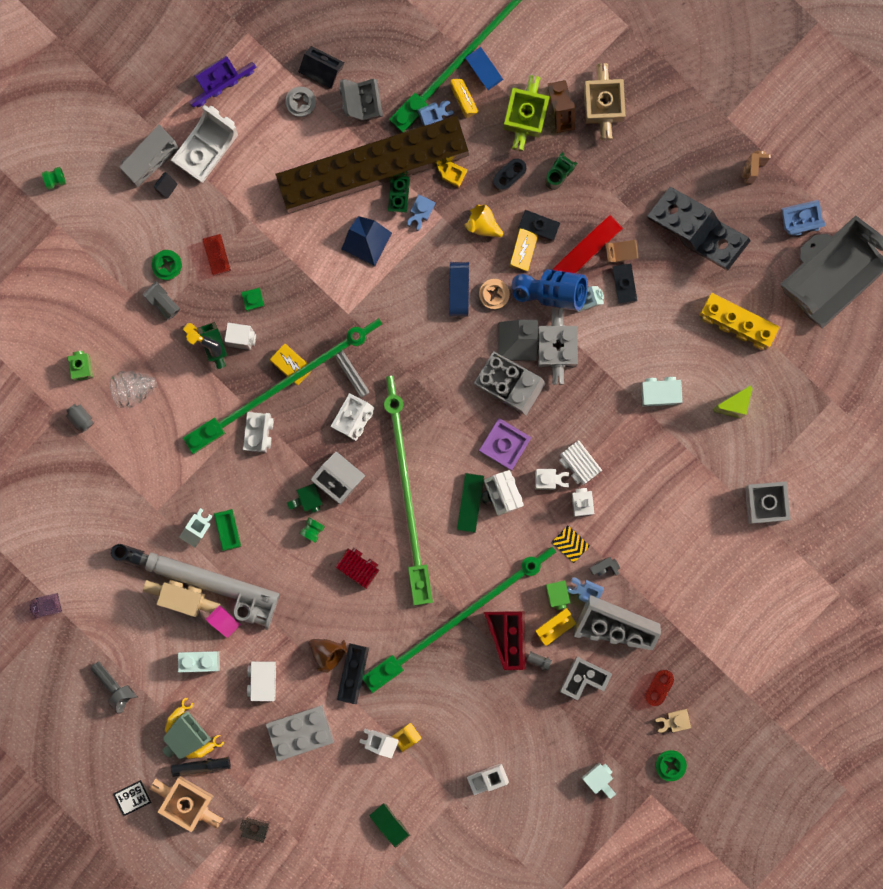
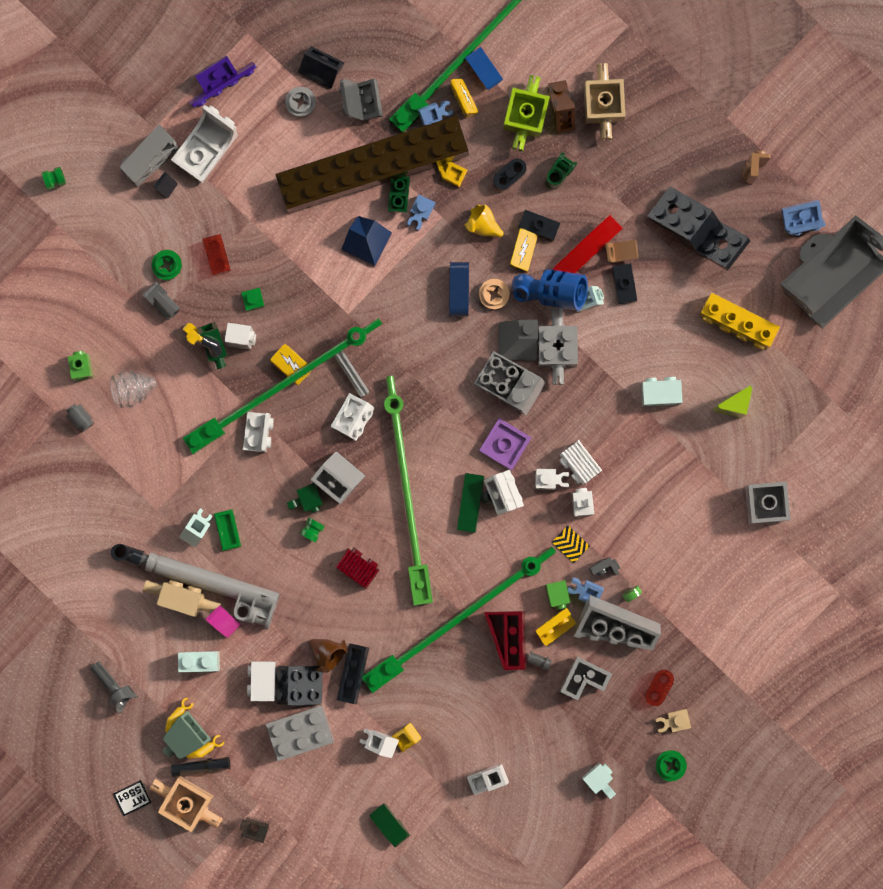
(45, 605): clear purple bracket -> none
(299, 685): none -> black bracket
(632, 593): none -> bright green tile

